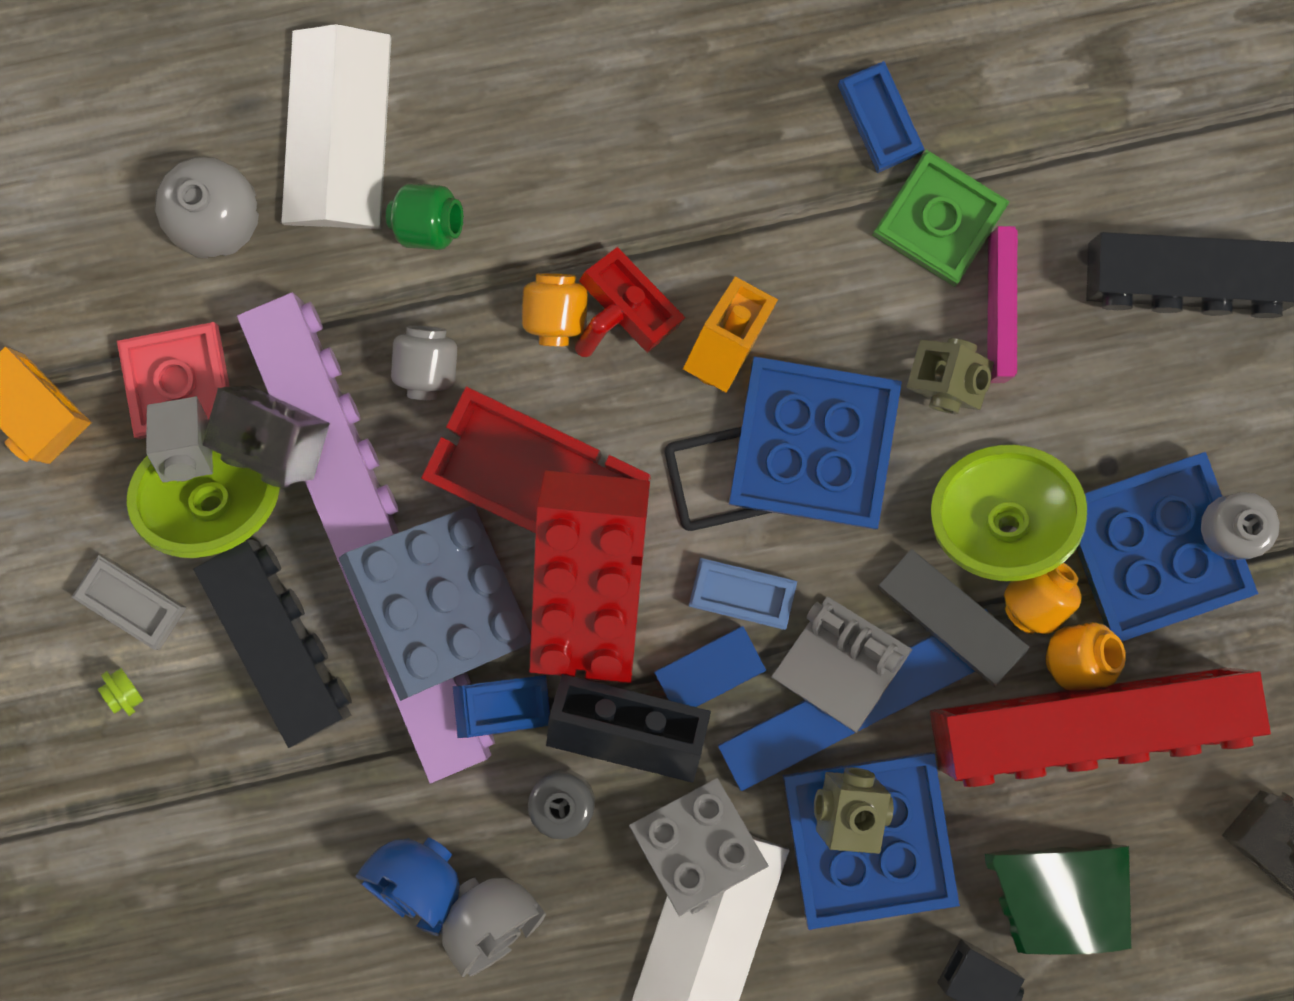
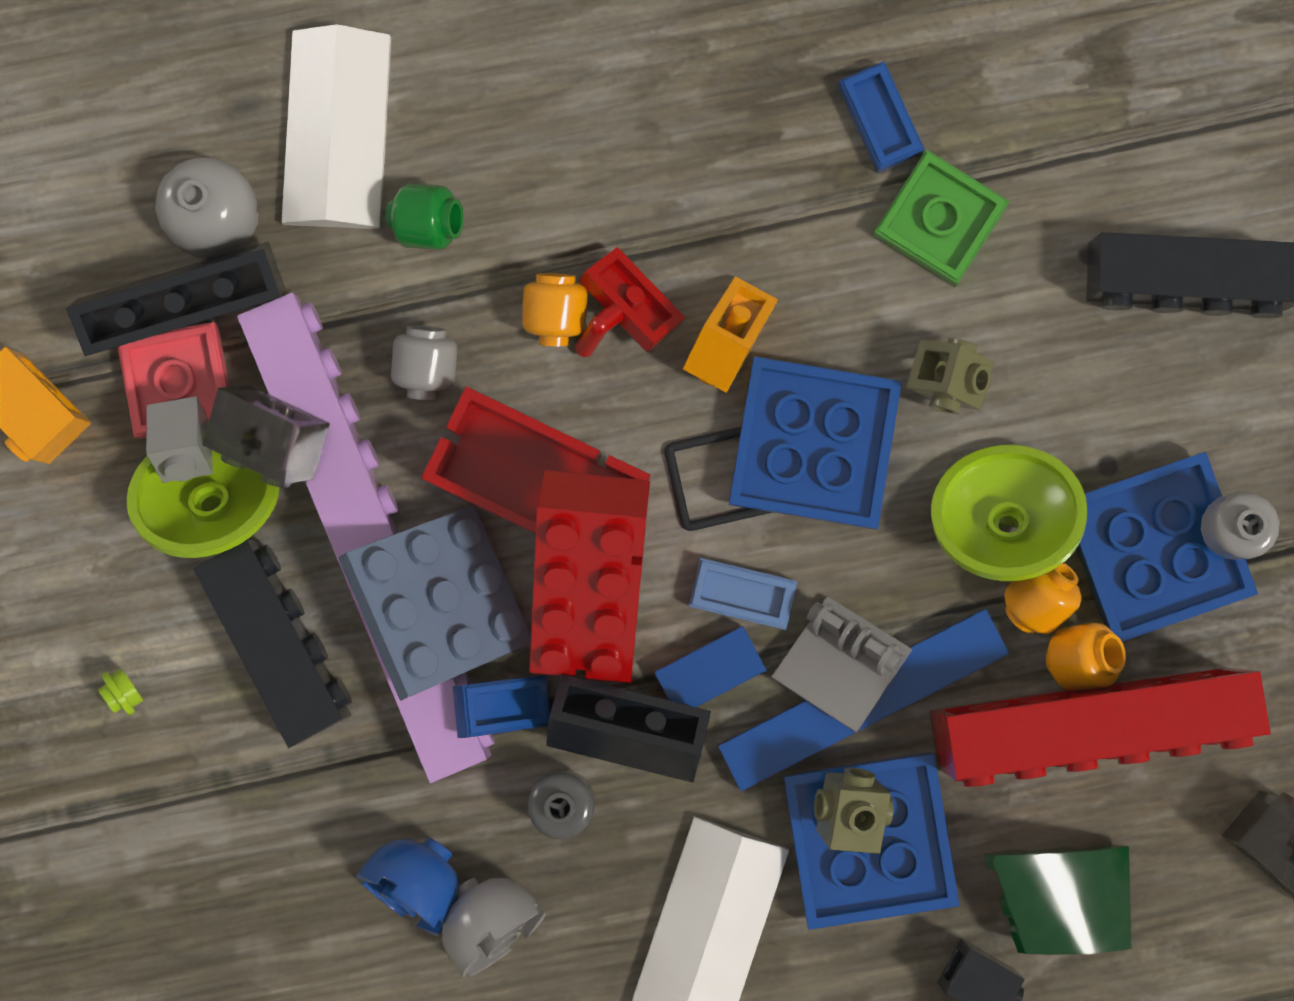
(129, 602): light grey tile -> none
(176, 298): none -> black brick
(698, 847): light grey hinge -> none
(953, 618): dark grey tile -> none
(1002, 303): dark pink tile -> none

